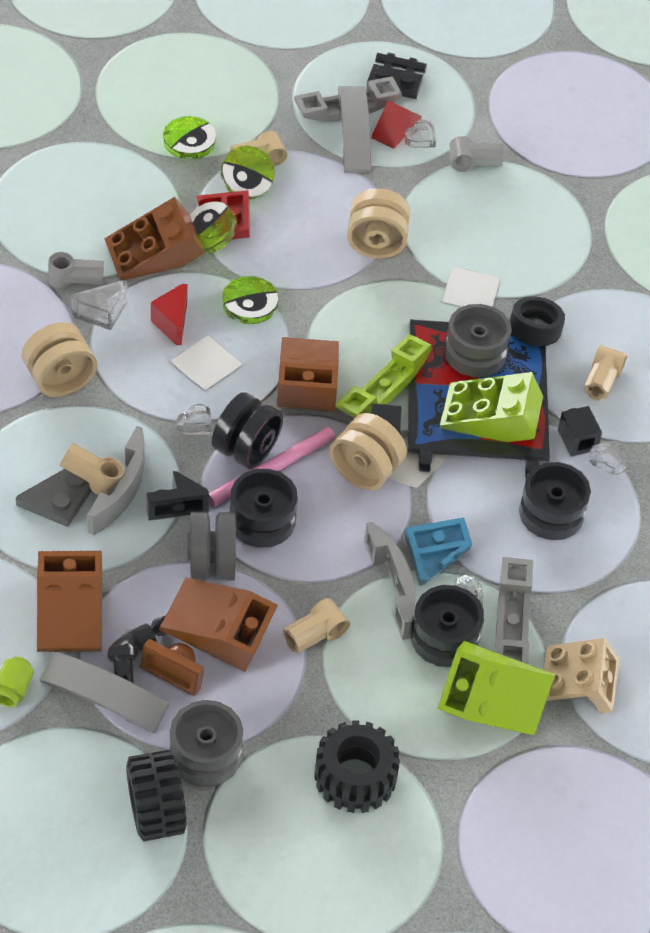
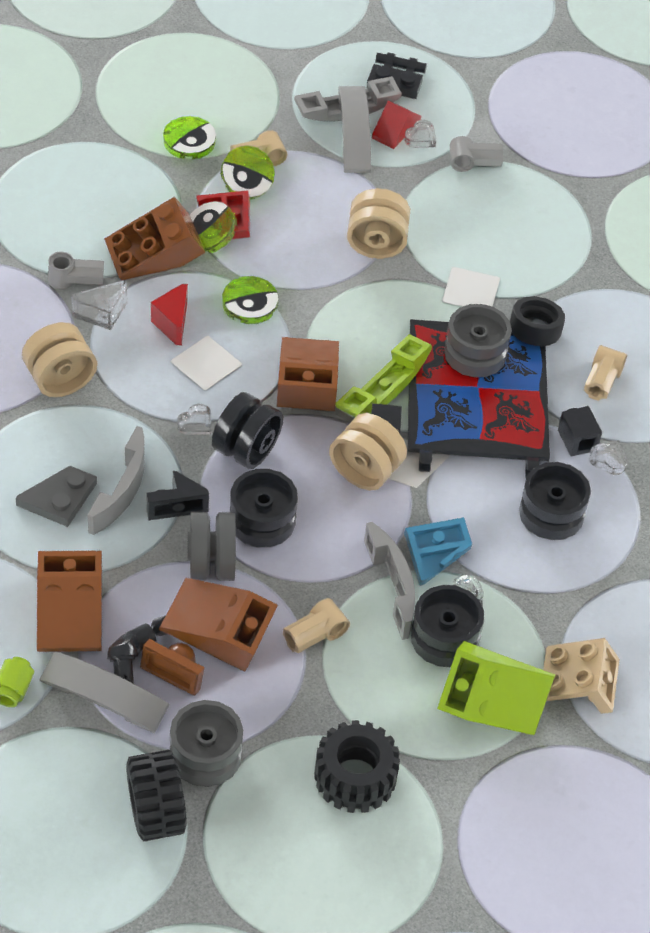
(101, 473): tan piece -> none
(279, 461): bright pink piece -> none
(494, 407): lime slope -> none
(514, 608): light grey slope -> none

